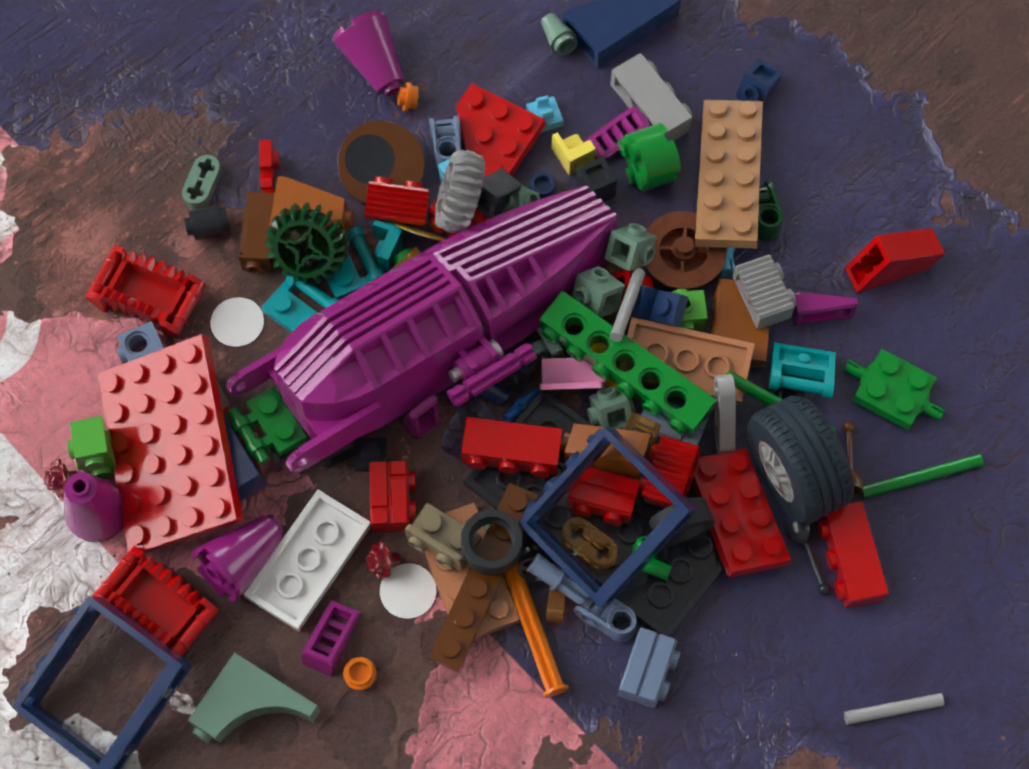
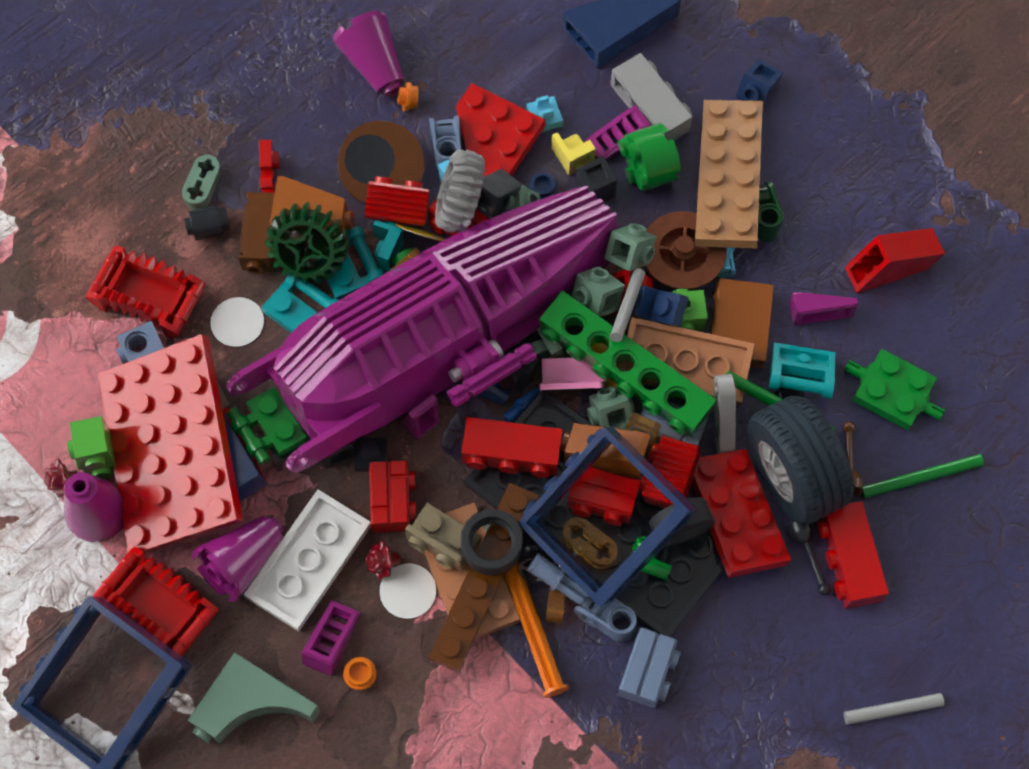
(558, 35): sand green cone -> none
(764, 291): light grey brick -> none

